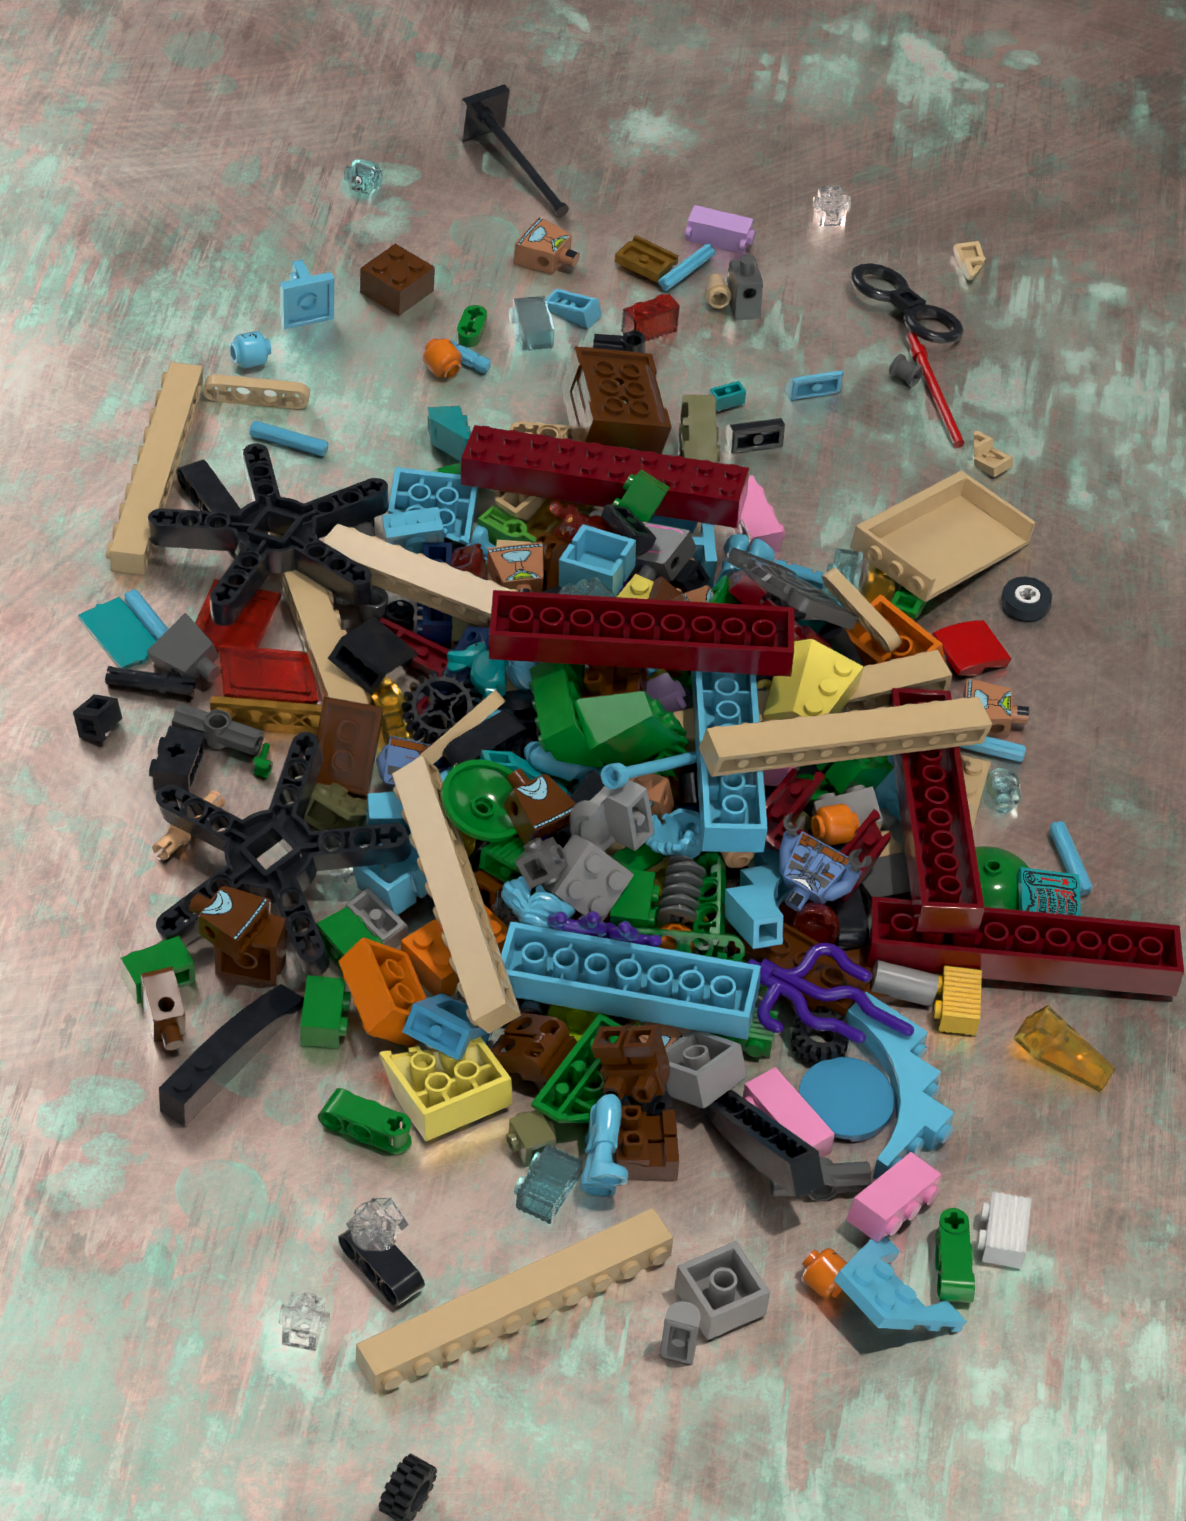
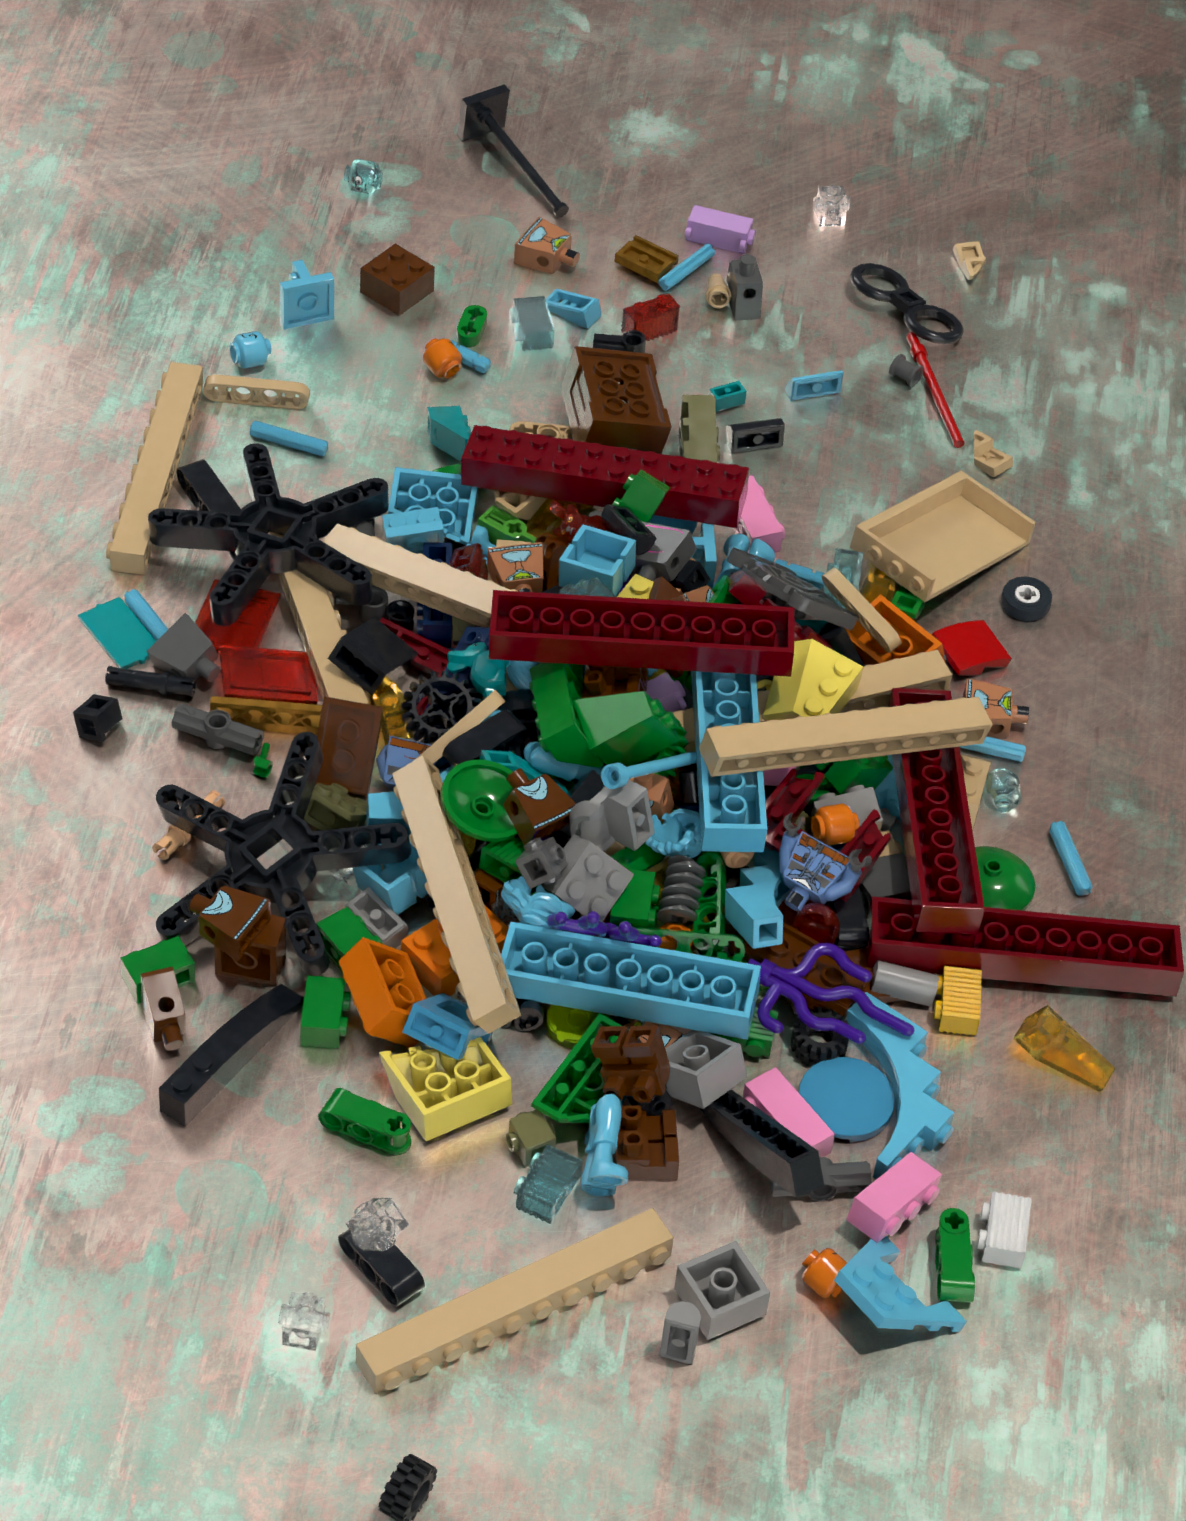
(178, 758): black brick -> none
(536, 1049): reddish brown hips -> none
(1048, 891): tile -> none

